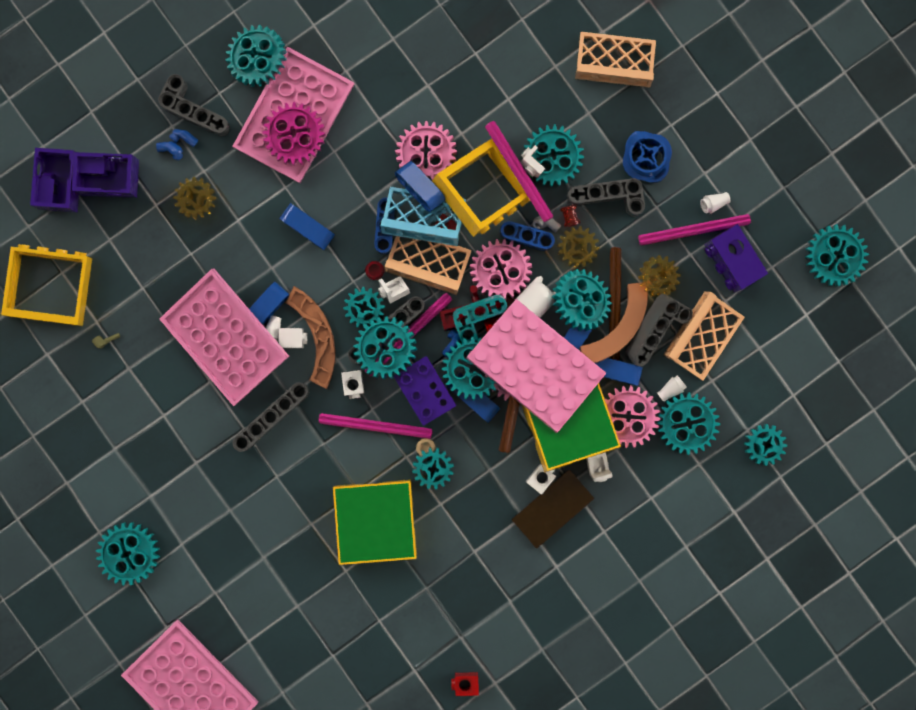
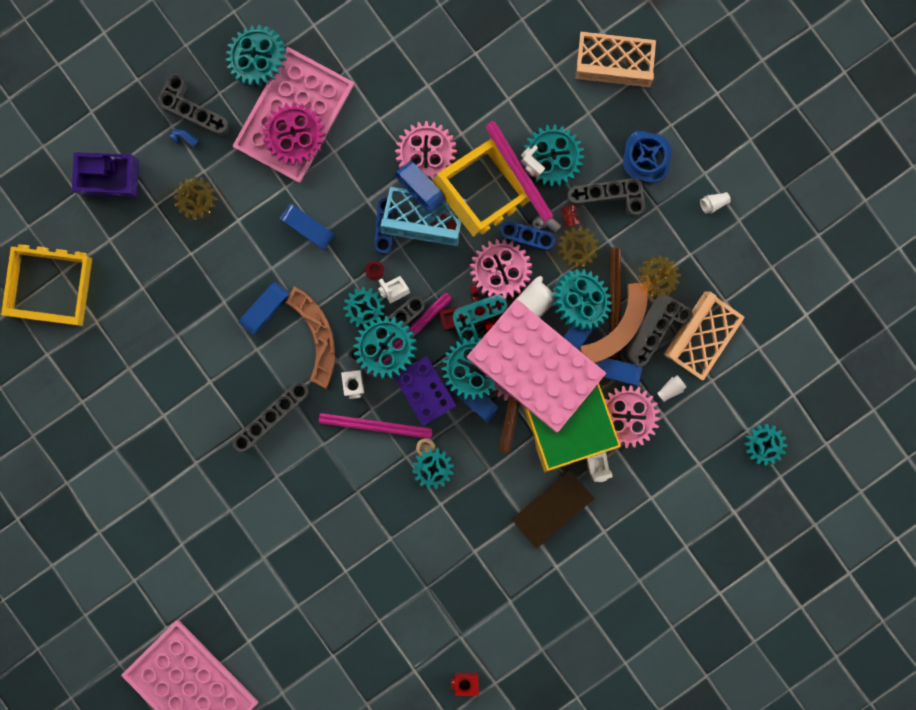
(54, 184): dark purple piece -> none
(100, 343): olive hand -> none
(111, 560): teal gear -> none
(171, 147): blue arm -> none
(224, 337): bright pink plate -> none
(273, 326): white cone -> none
(292, 337): white brick -> none
(374, 522): green tile -> none
(423, 276): light nougat fence -> none
(453, 334): blue arm -> none
(540, 487): white brick -> none
(692, 440): teal gear -> none
(695, 229): dark pink axle -> none
(739, 268): dark purple piece -> none
(851, 265): teal gear -> none

